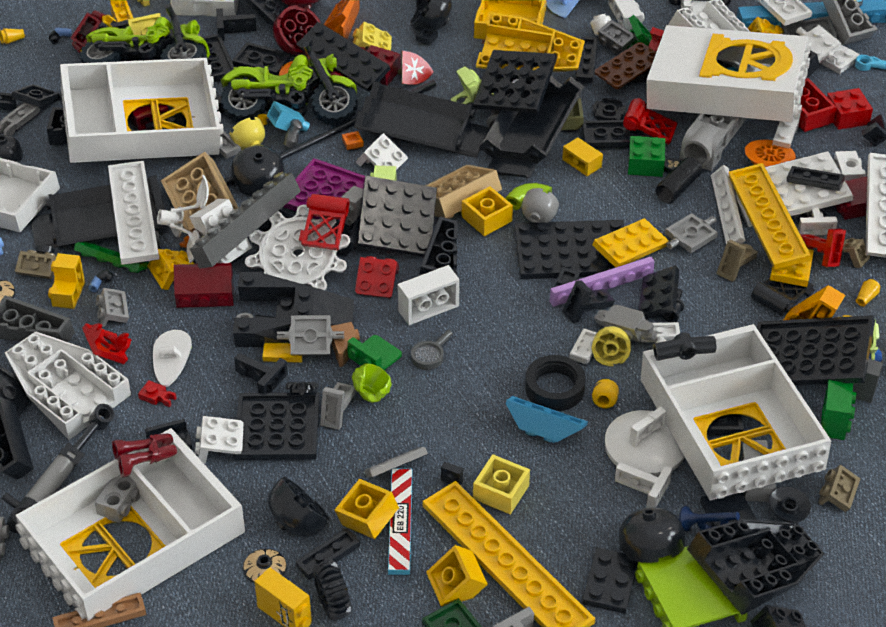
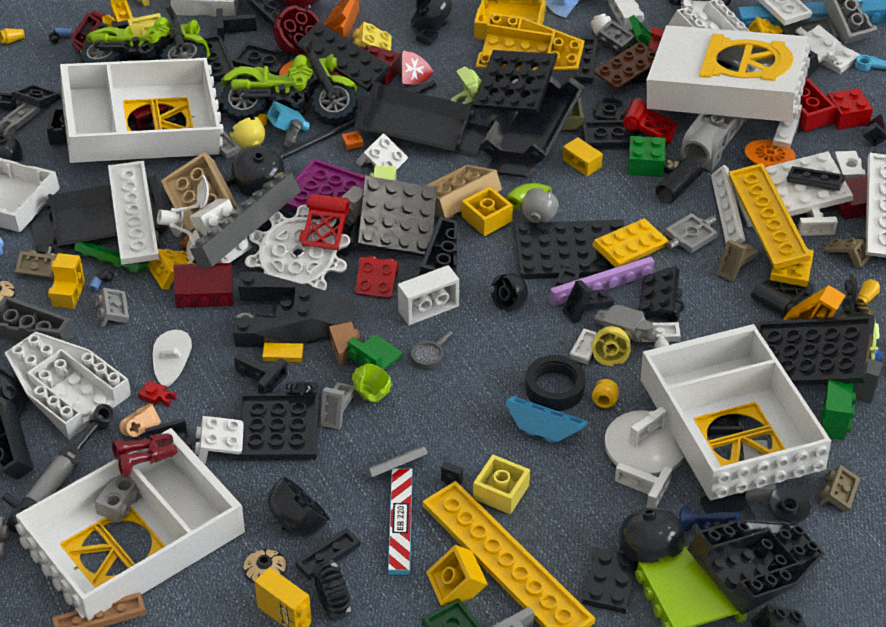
(96, 335): red piece -> none
(141, 419): none -> light nougat piece
(310, 335): light grey plate -> none
(366, 508): yellow brick -> none
(509, 291): none -> black cylinder
(684, 347): black piece -> none
(831, 247): red bracket -> none
(849, 305): none -> black bracket

